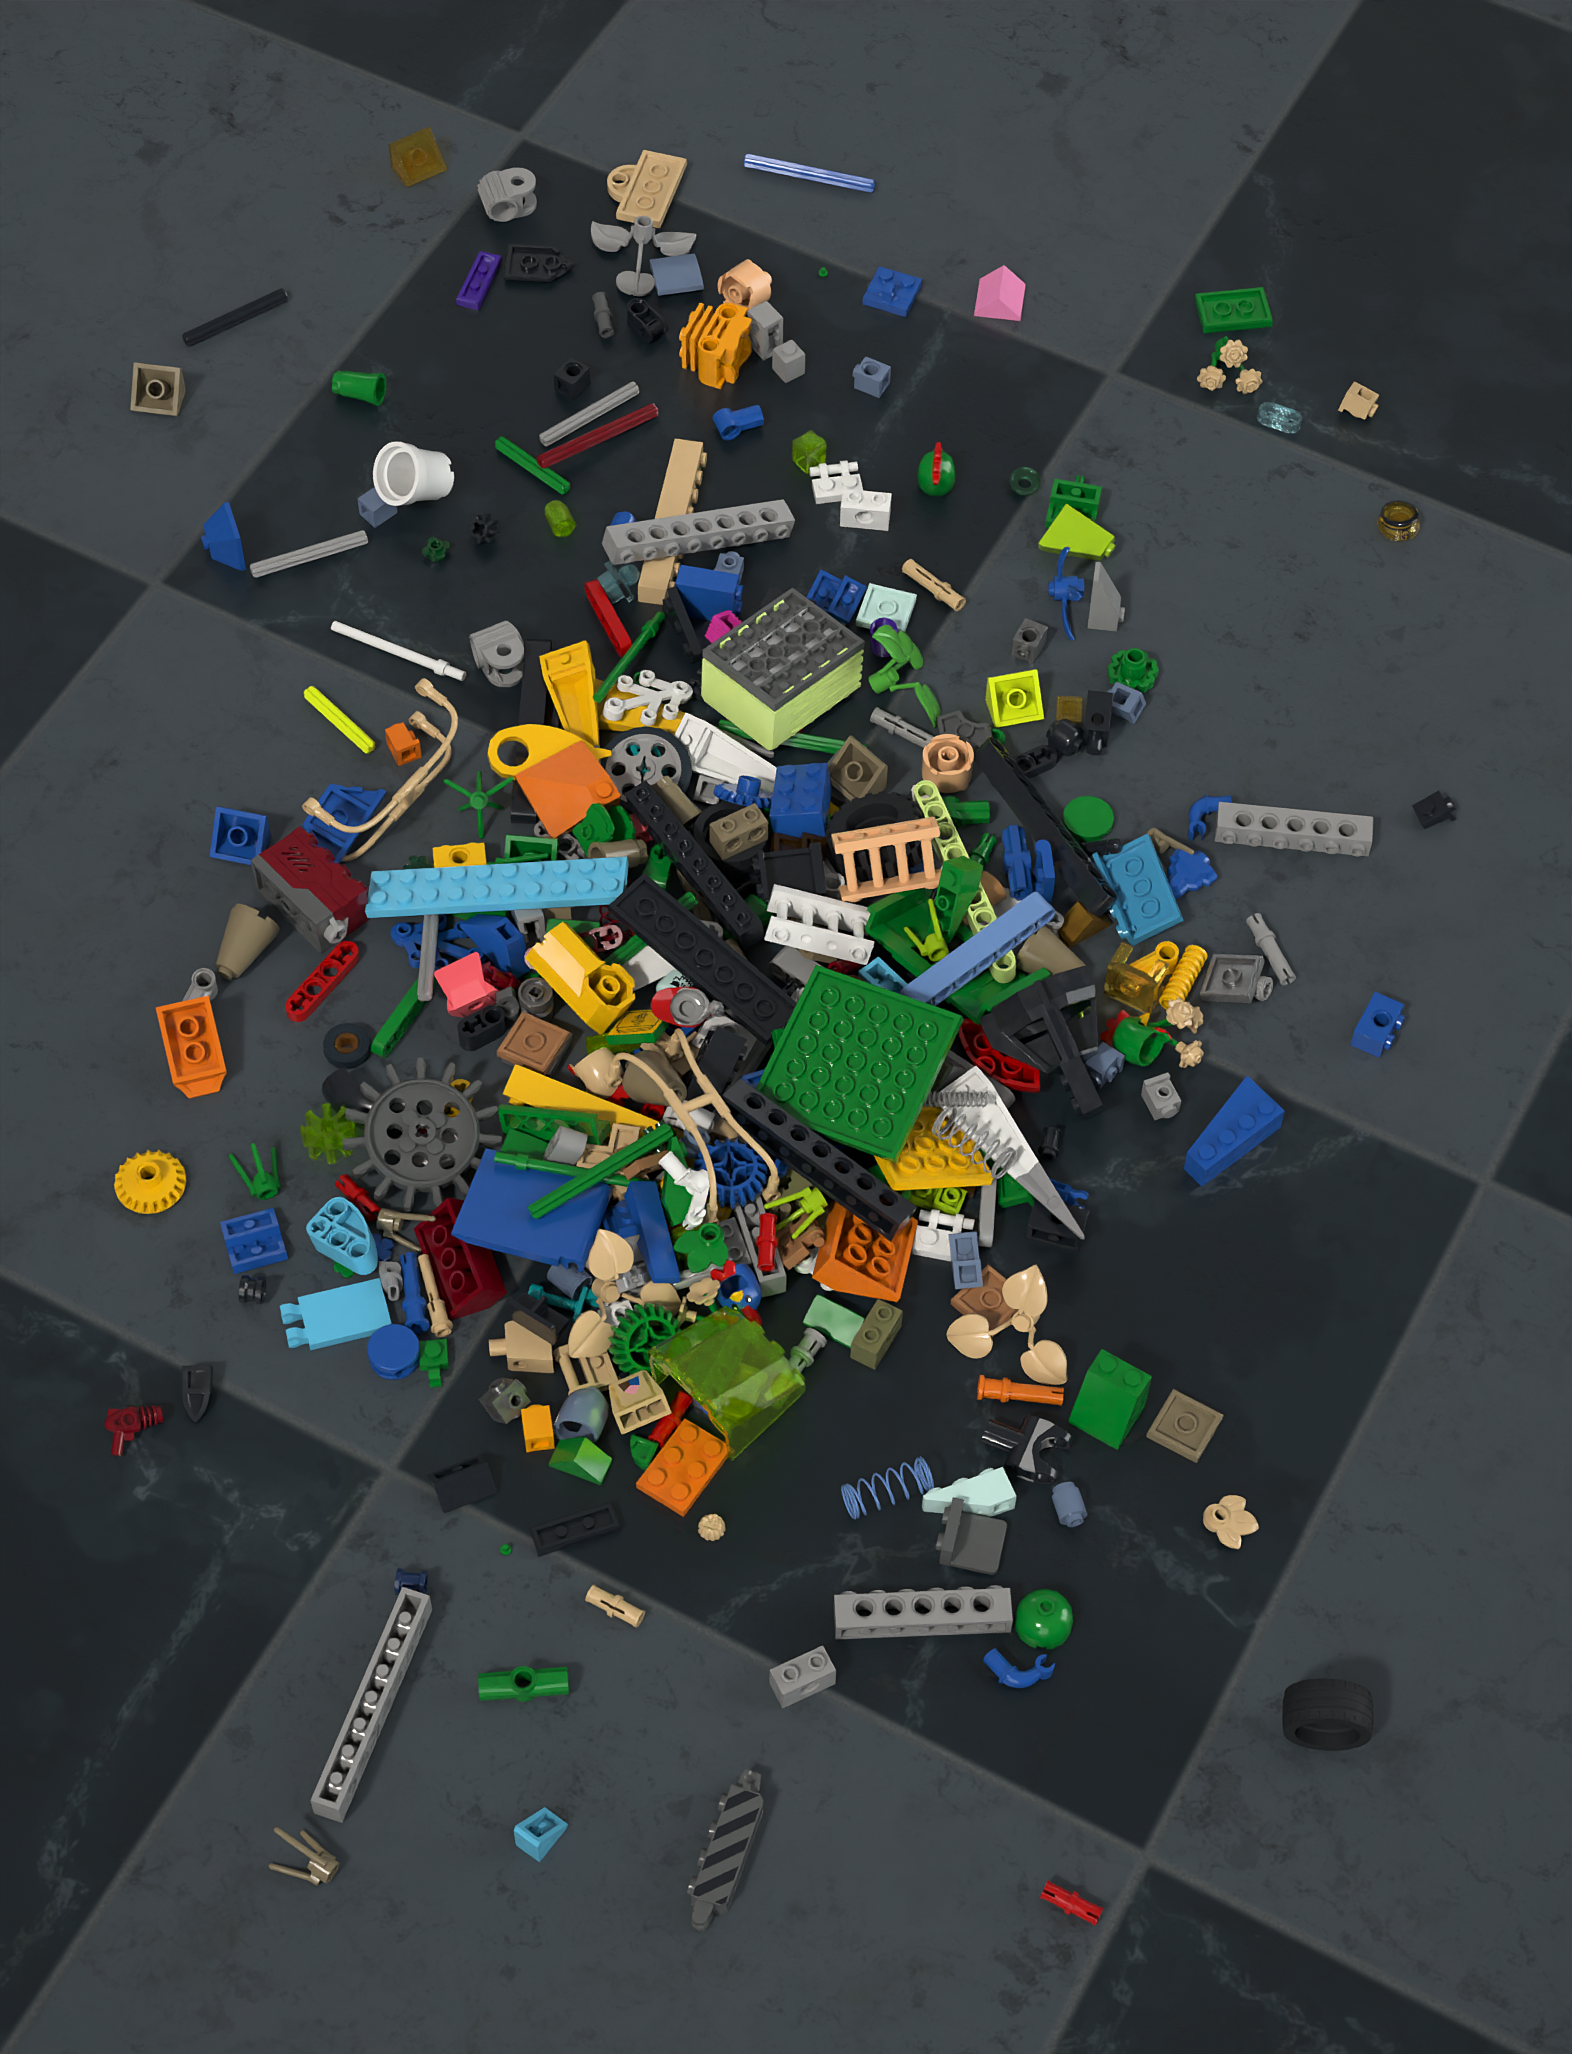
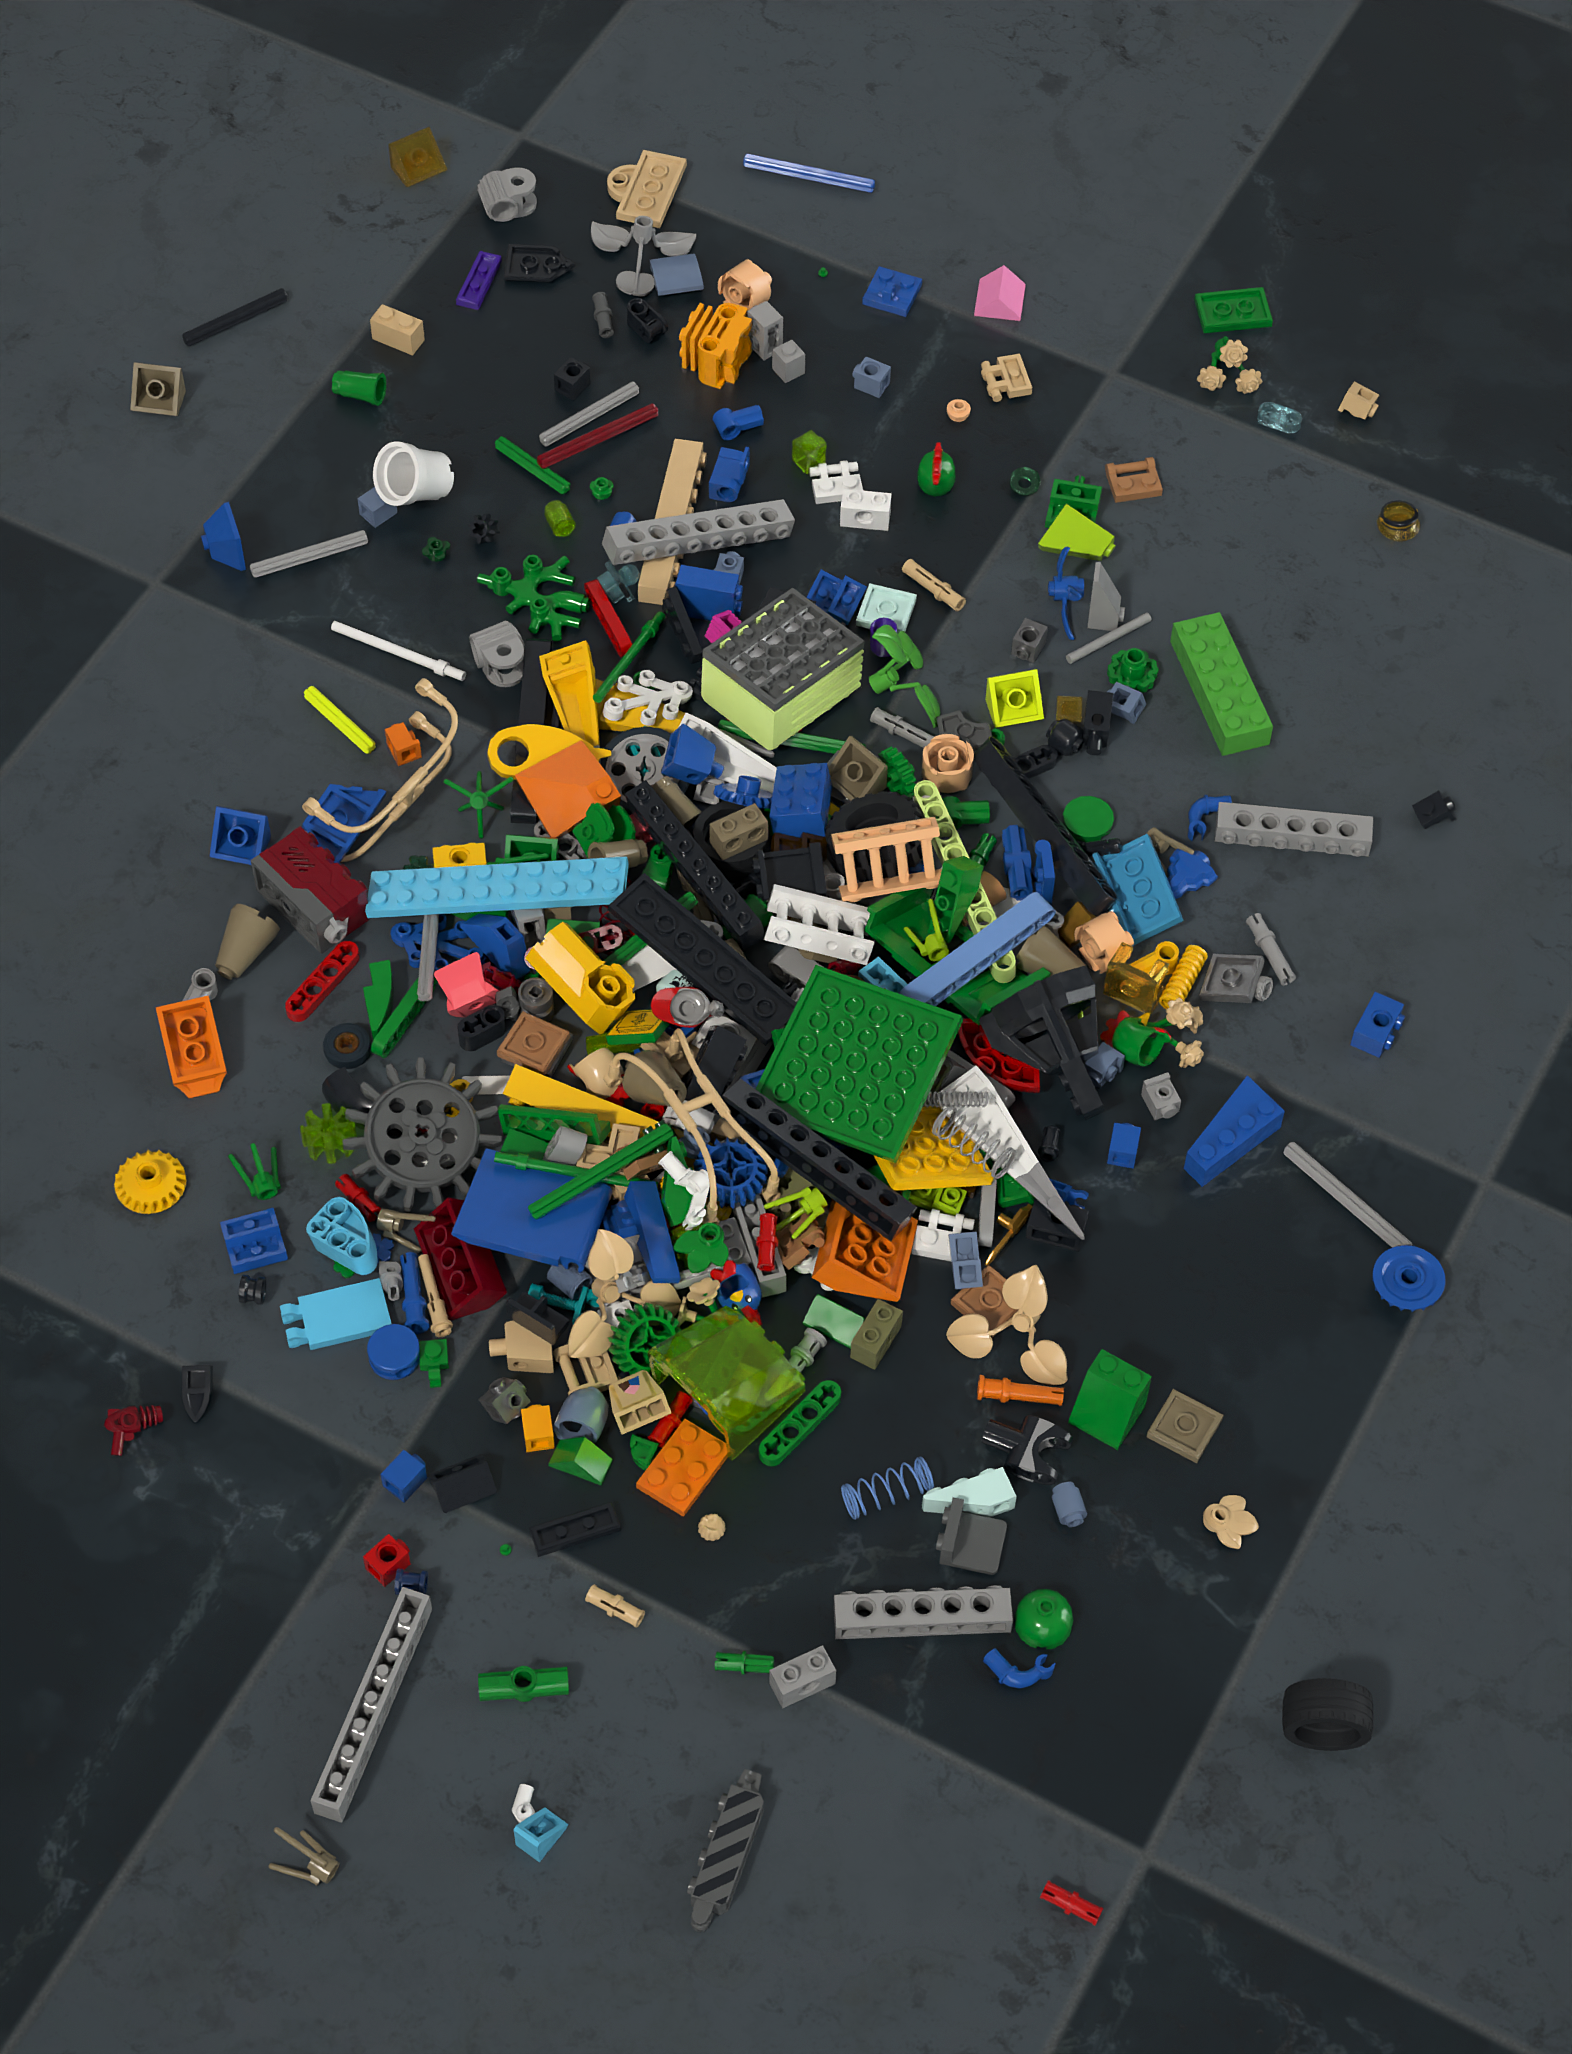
(379, 995): none -> green slope
(386, 1571): none -> red brick
(397, 329): none -> tan brick
(404, 1475): none -> blue brick
(490, 1084): none -> white sticker
(522, 1808): none -> white arm
(541, 606): none -> green plant
(601, 488): none -> green plate
(690, 757): none -> blue torso
(729, 474): none -> blue piece
(744, 1662): none -> green axle
(803, 1425): none -> green beam
(899, 773): none -> green gear
(958, 410): none -> light nougat plate
(1013, 377): none -> tan plate
(1013, 1225): none -> pearl gold piece
(1101, 940): none -> light nougat brick
(1108, 638): none -> light grey bar
(1124, 1145): none -> blue brick
(1134, 486): none -> medium nougat plate
(1221, 684): none -> bright green brick
(1345, 1196): none -> light grey axle
(1413, 1265): none -> blue gear

